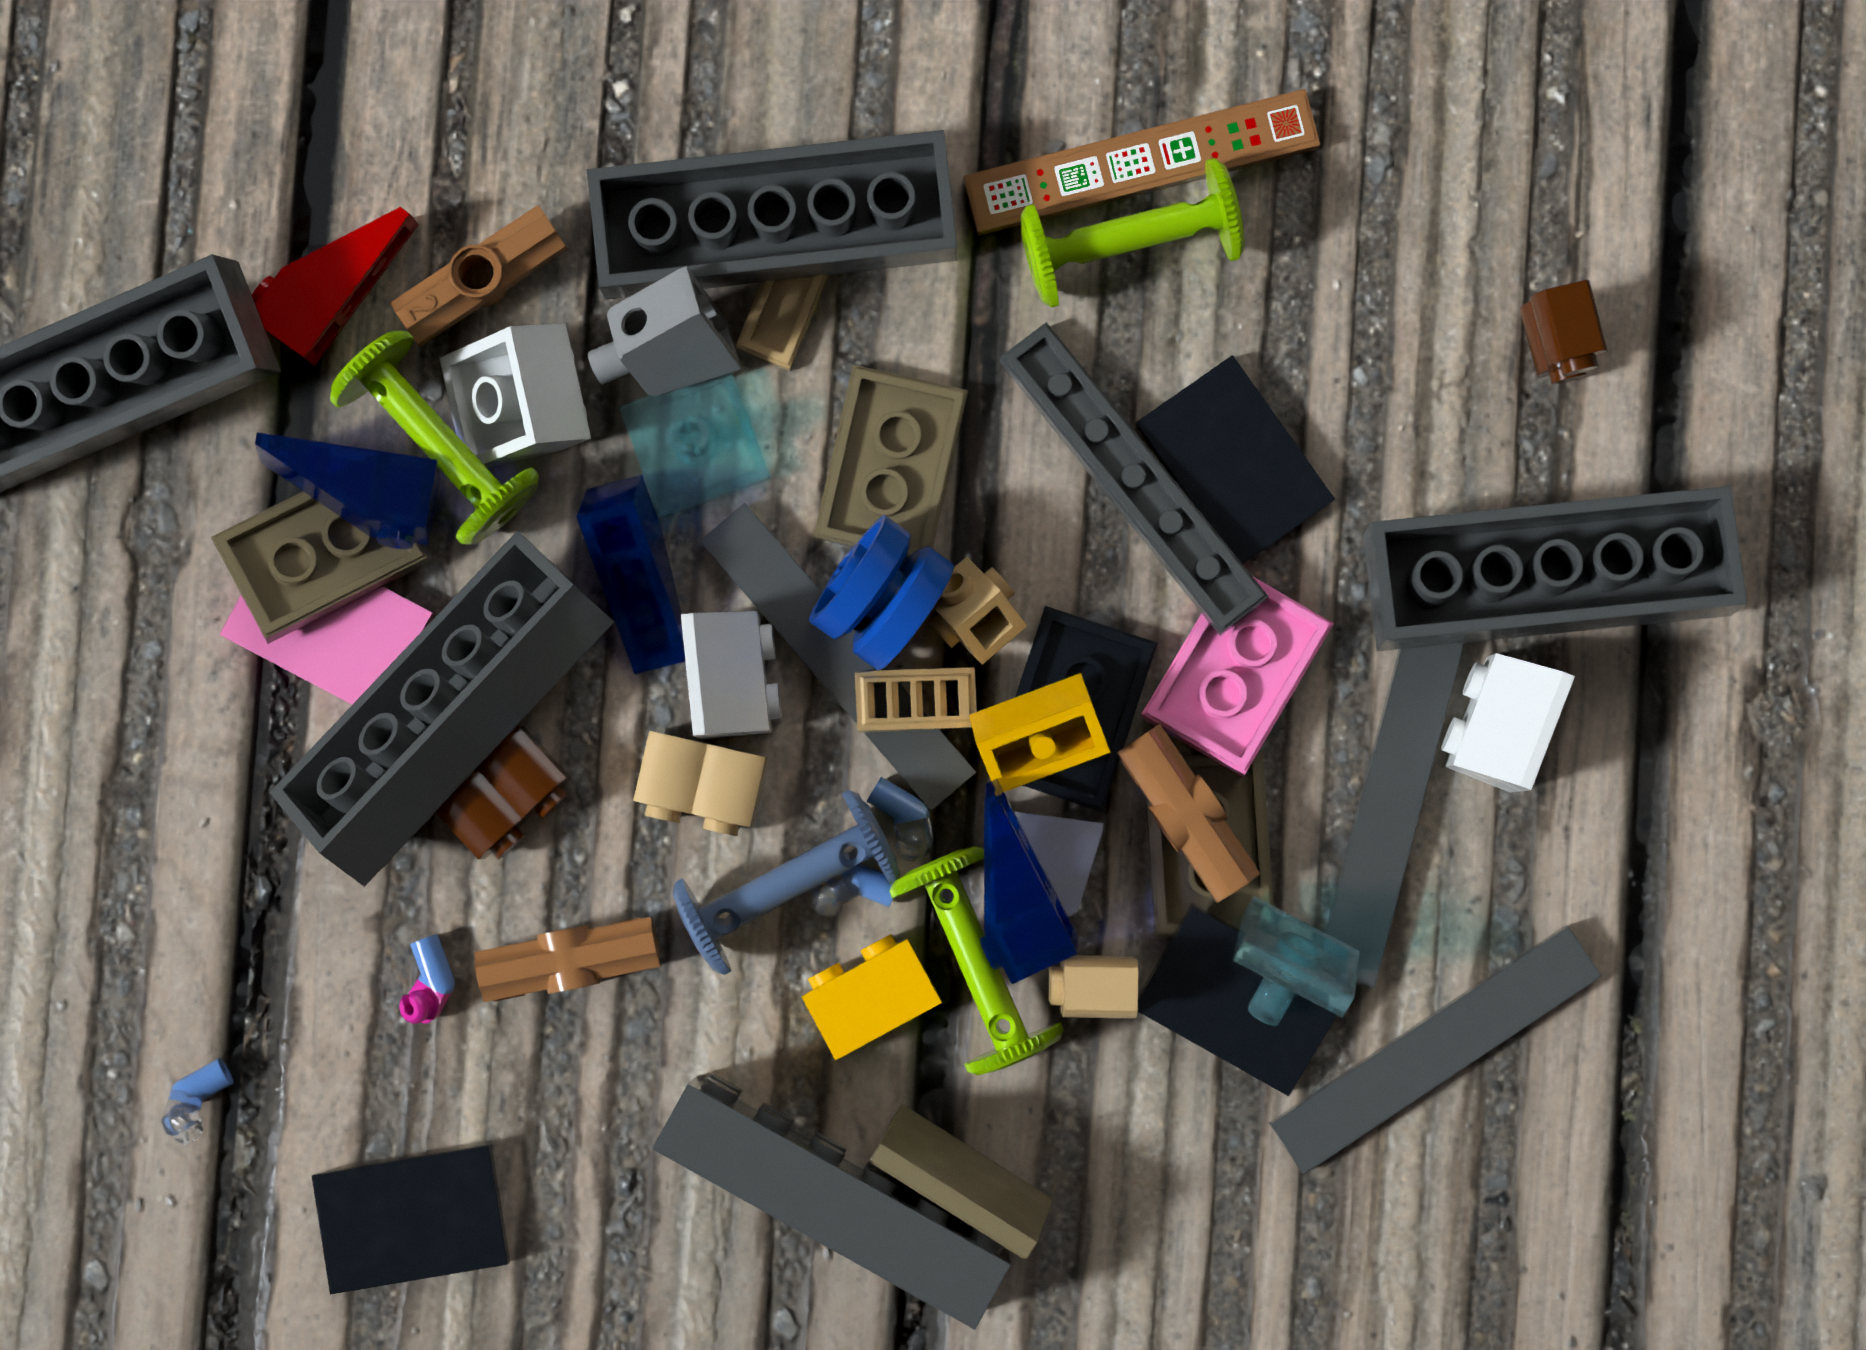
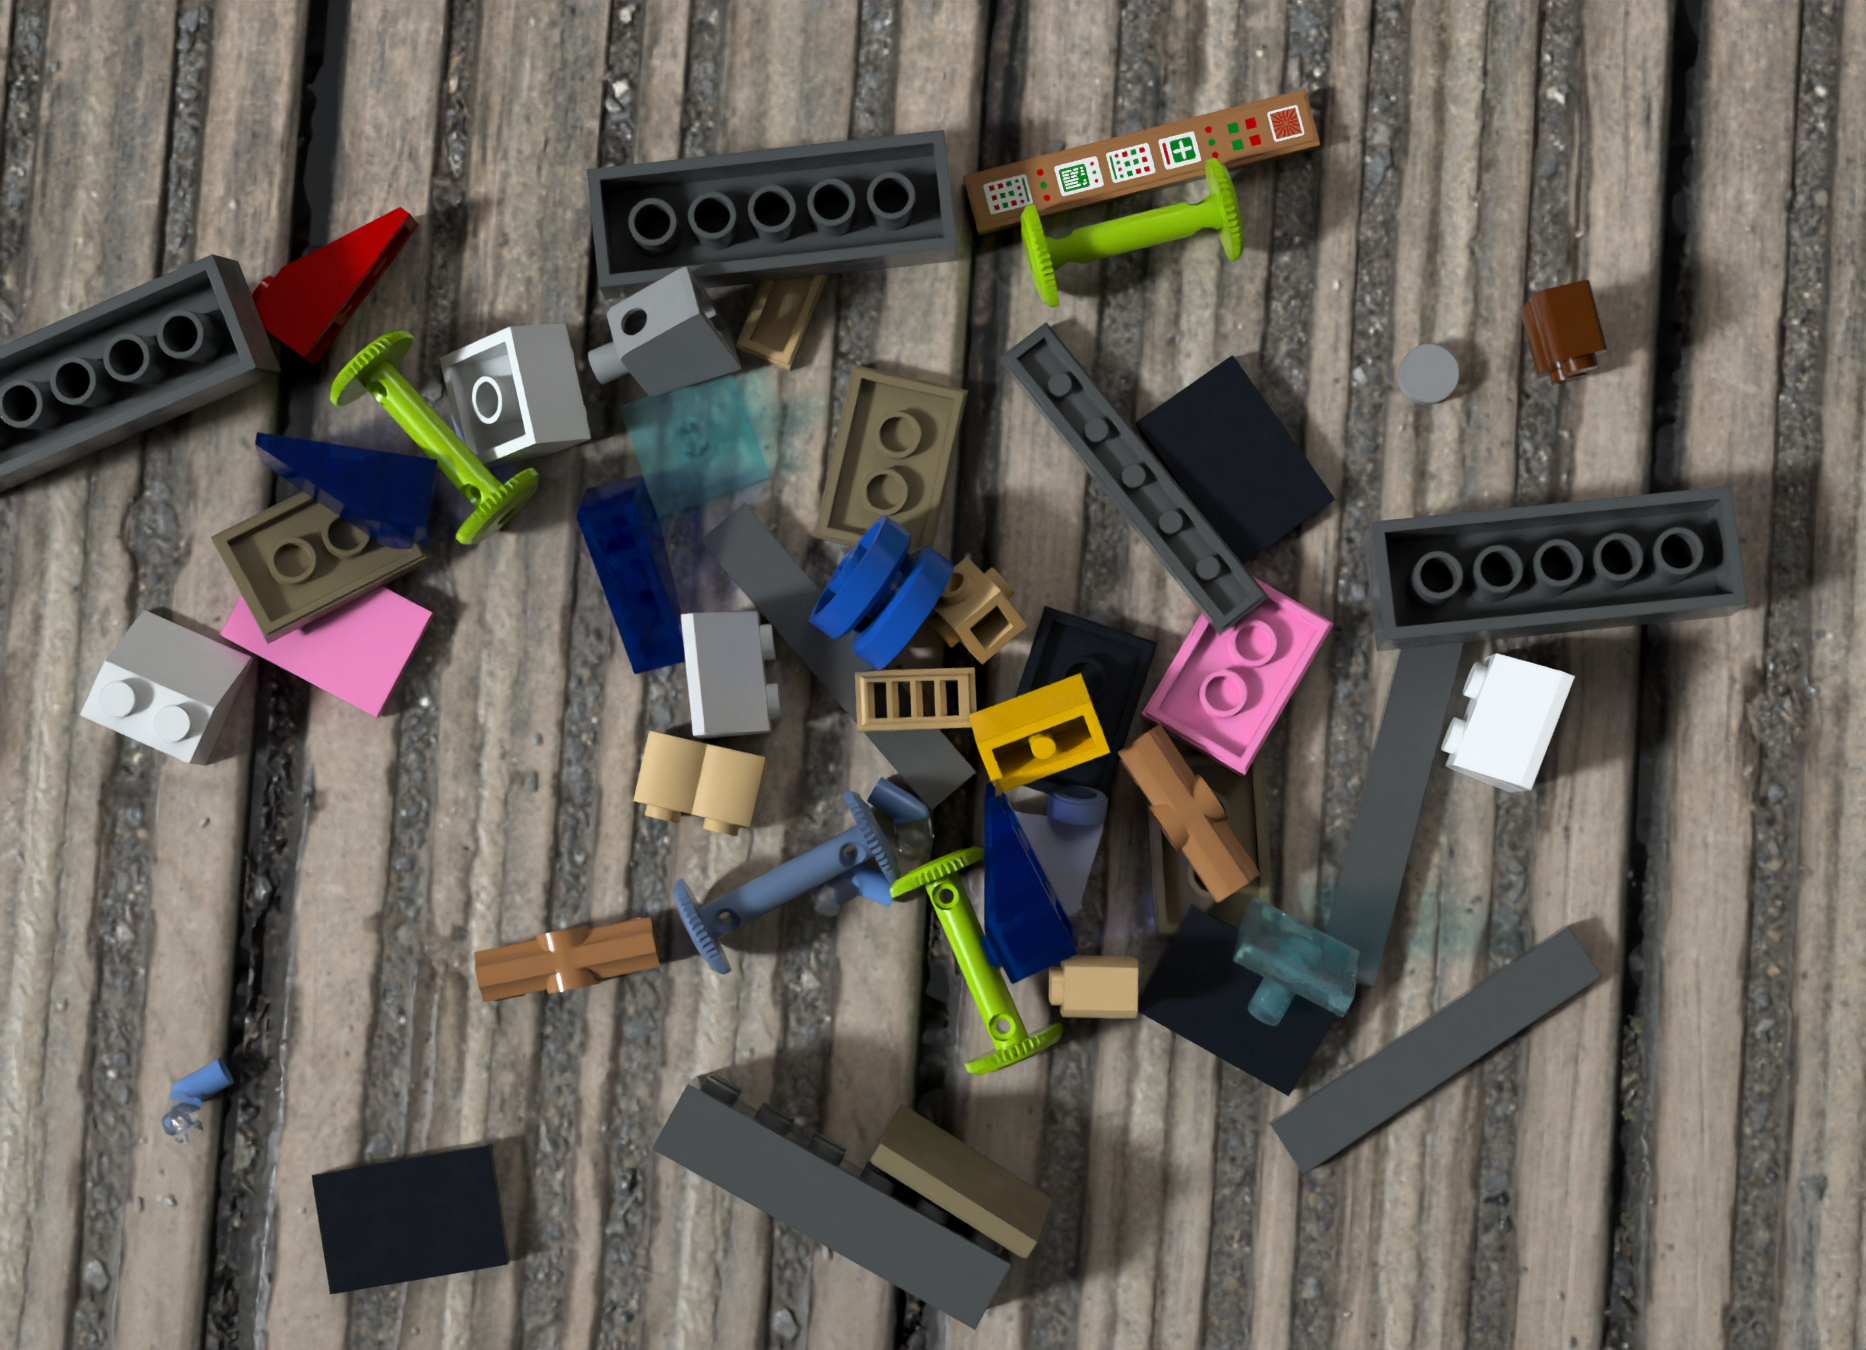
(167, 688): none -> white slope
(433, 984): arm -> none
(440, 709): dark grey brick -> none
(446, 300): medium nougat piece -> none
(503, 794): reddish brown brick -> none
(870, 997): yellow brick -> none
(1077, 805): none -> sand blue tile
(1428, 374): none -> light grey tile

